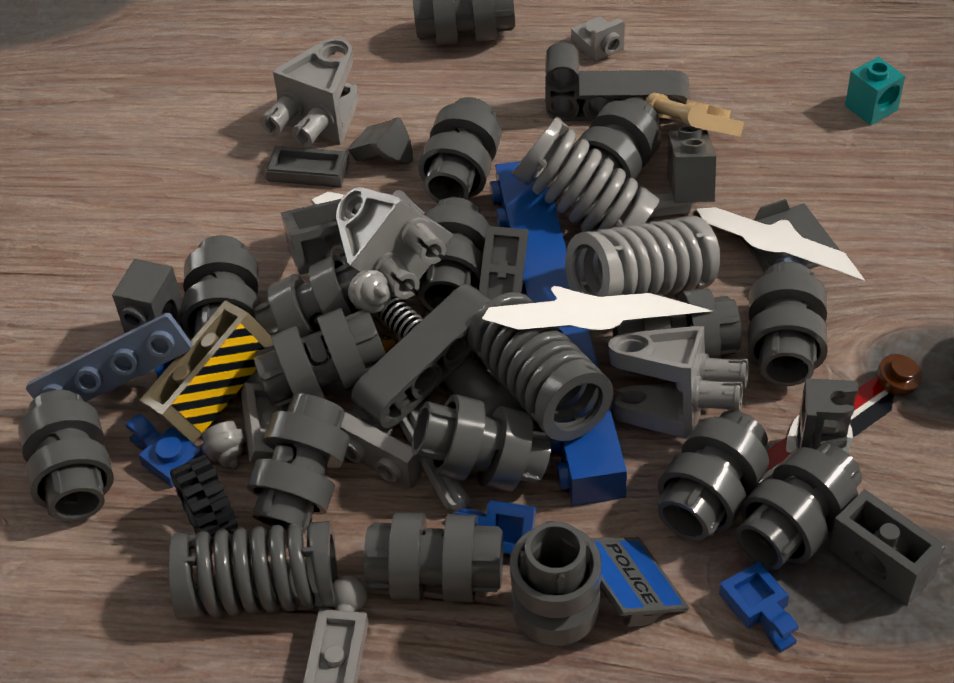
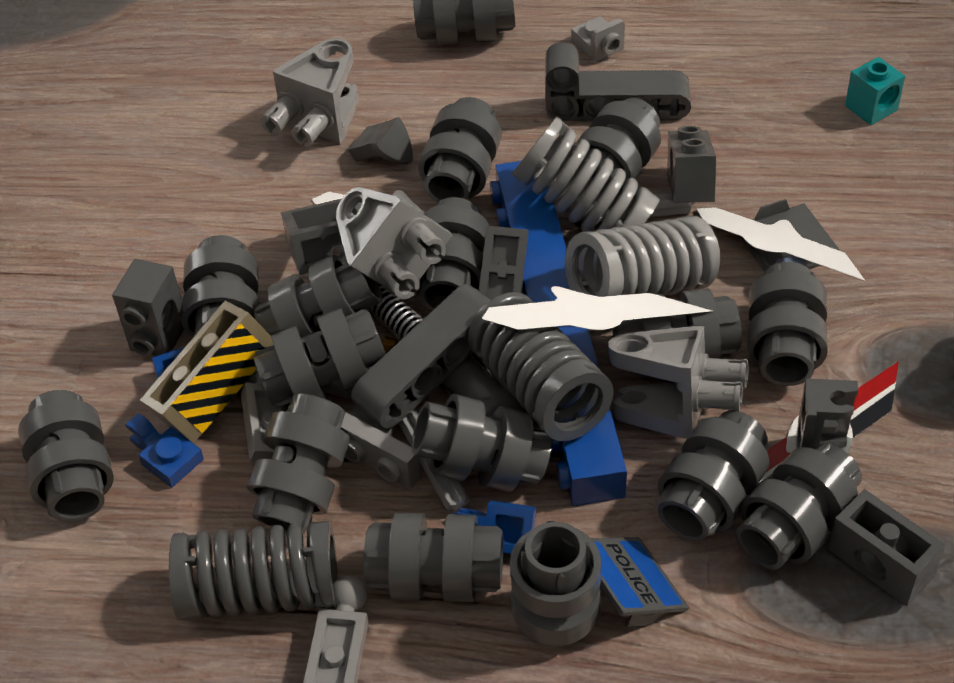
(117, 360): sand blue bracket -> none
(203, 497): black tyre -> none
(223, 443): light grey plate -> none
(307, 166): dark grey tile -> none
(370, 291): light grey plate -> none
(696, 114): tan plate -> none
(759, 598): blue plate -> none
(899, 374): reddish brown plate -> none

